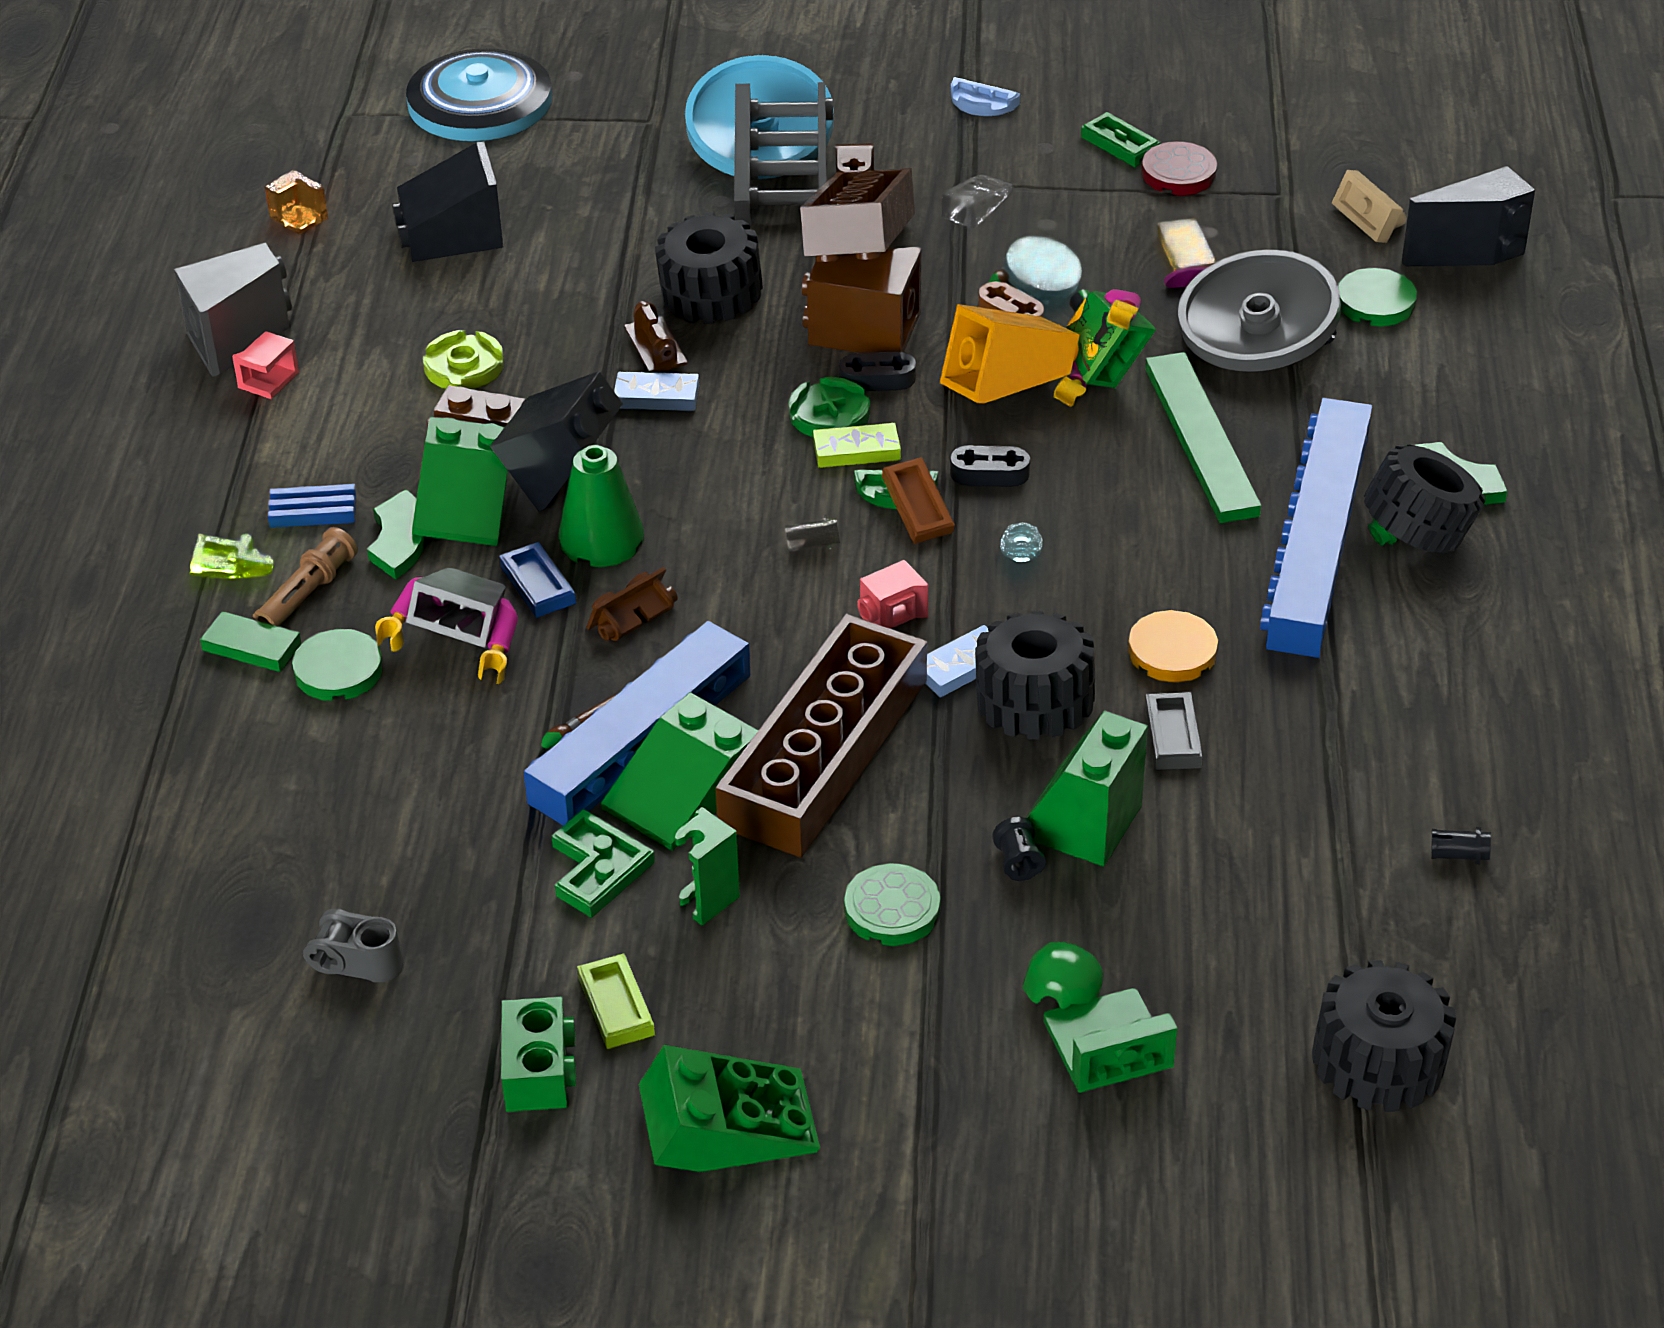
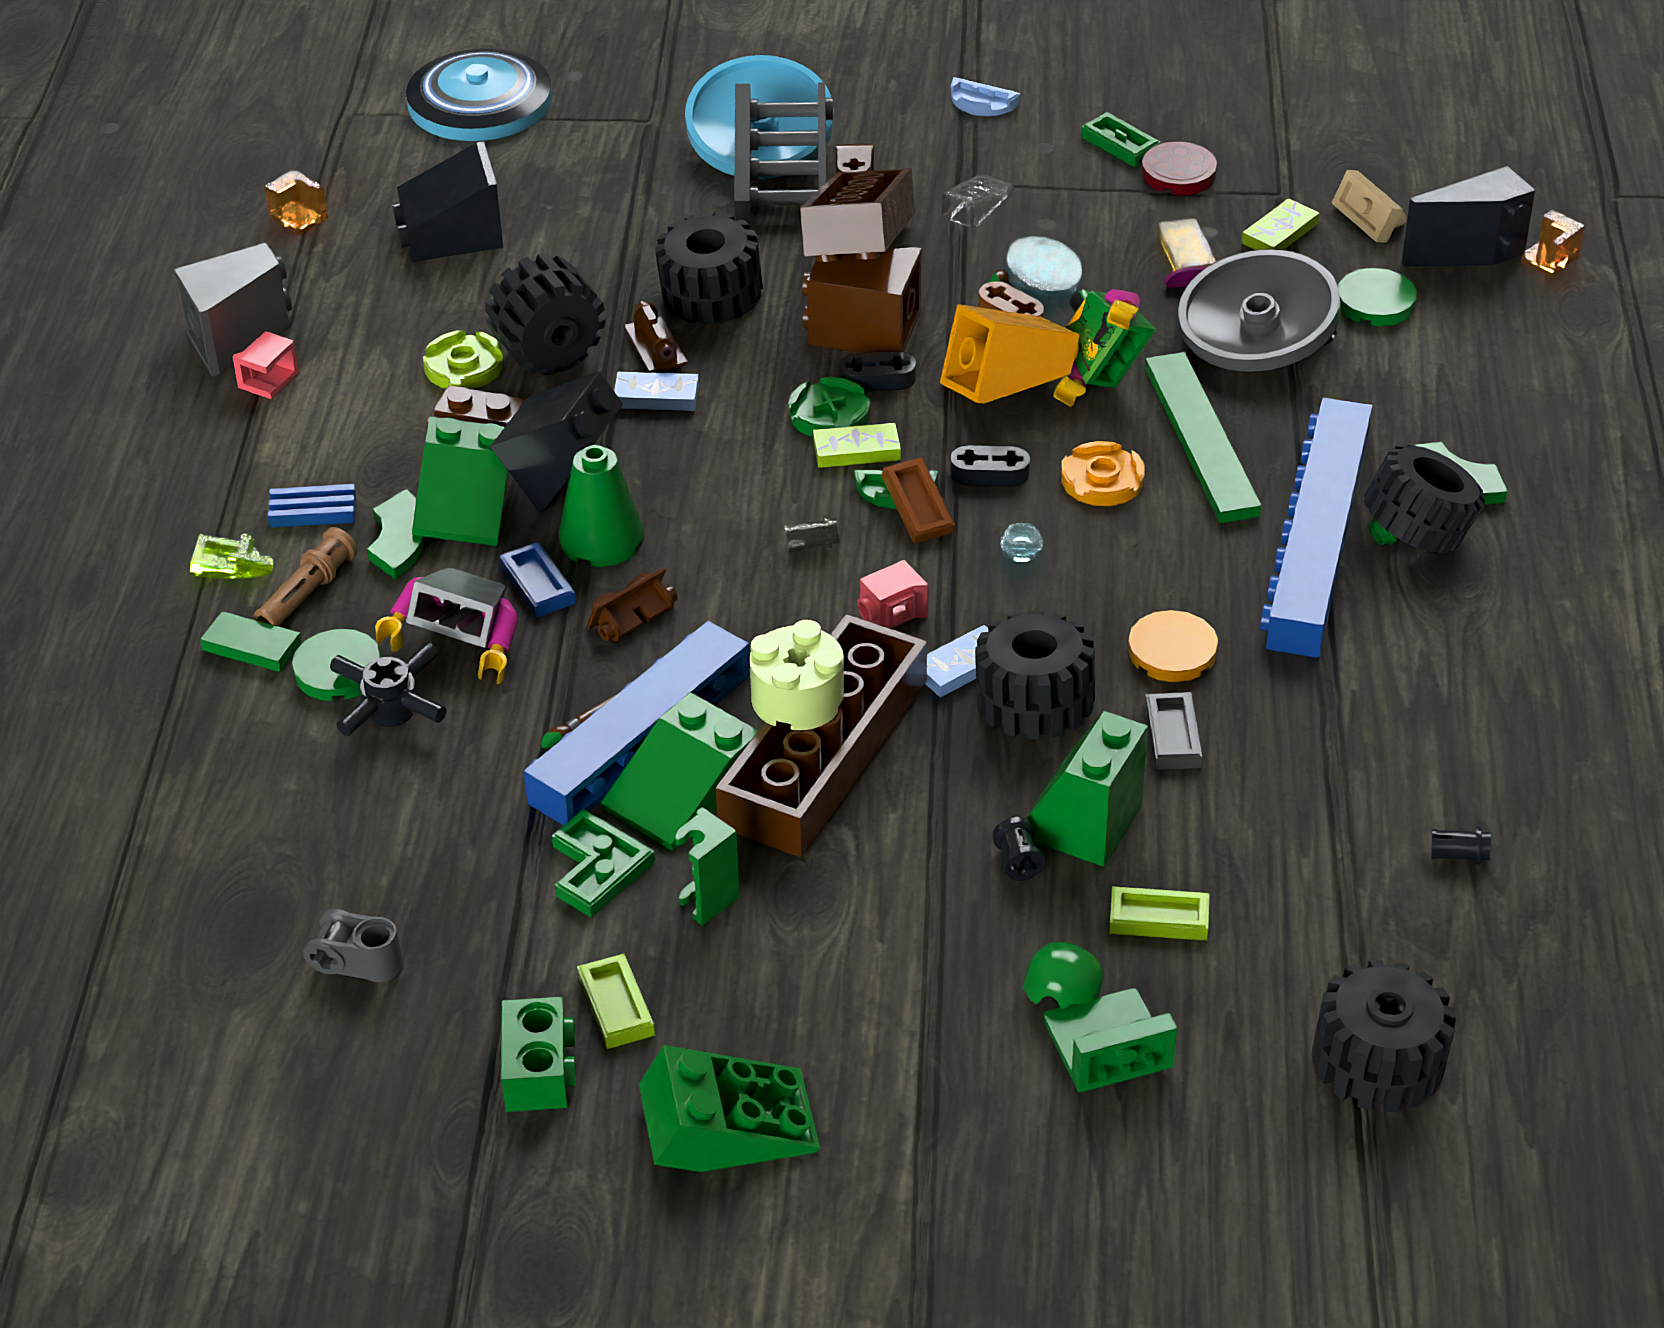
(388, 690): none -> black bar
(545, 314): none -> black wheel
(797, 676): none -> yellowish green brick
(892, 904): tile -> none
(1102, 474): none -> light orange tile
(1159, 913): none -> lime tile
(1281, 226): none -> tile
(1557, 245): none -> clear orange panel

